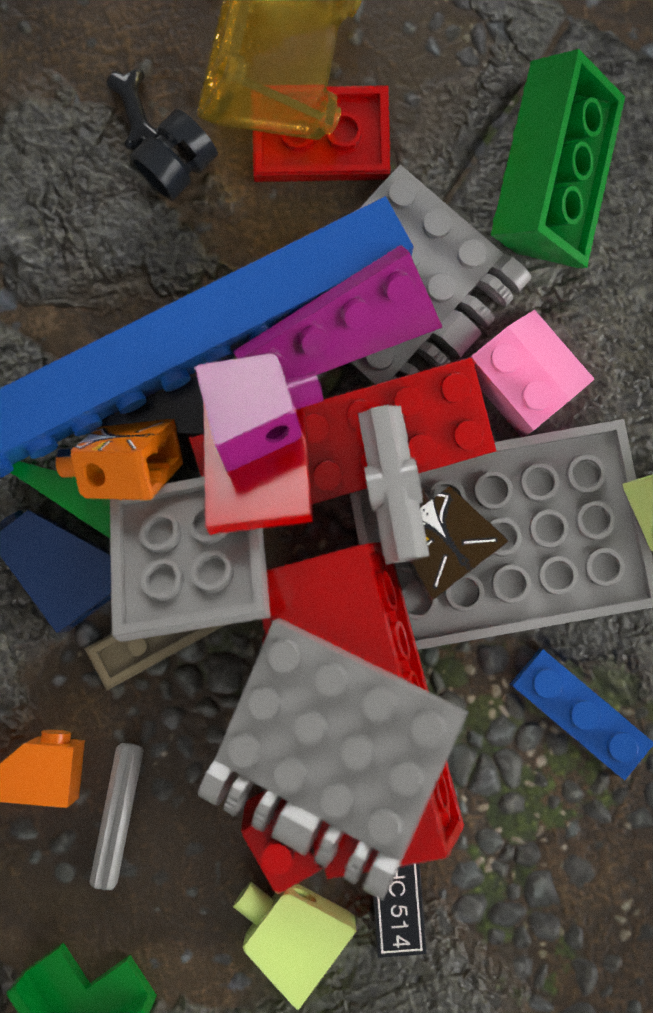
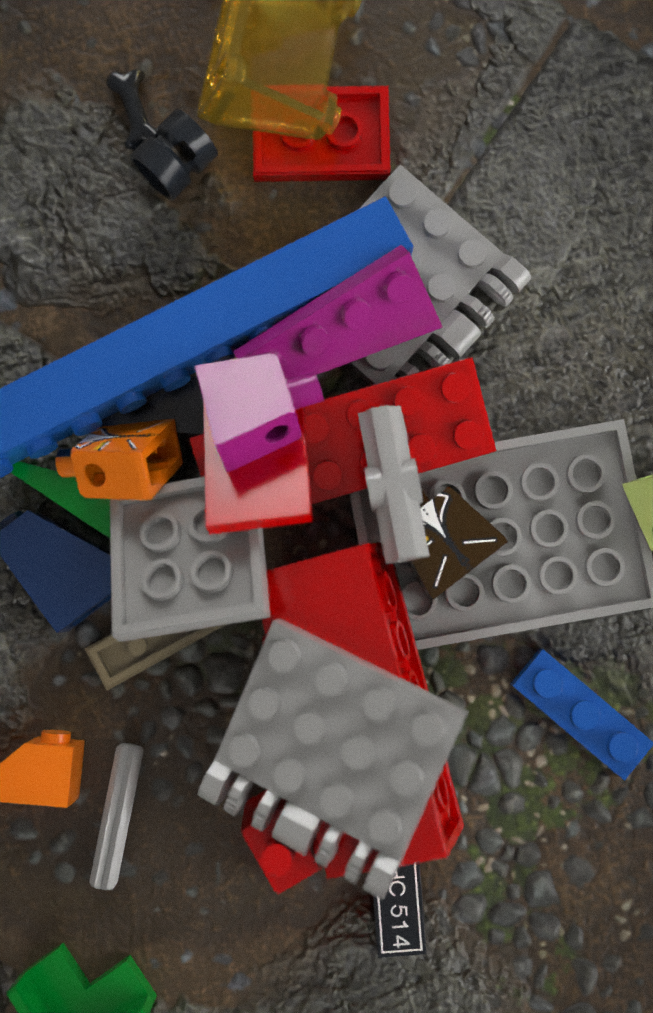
(294, 937): yellowish green torso -> none
(529, 373): bright pink slope -> none
(559, 160): green slope -> none

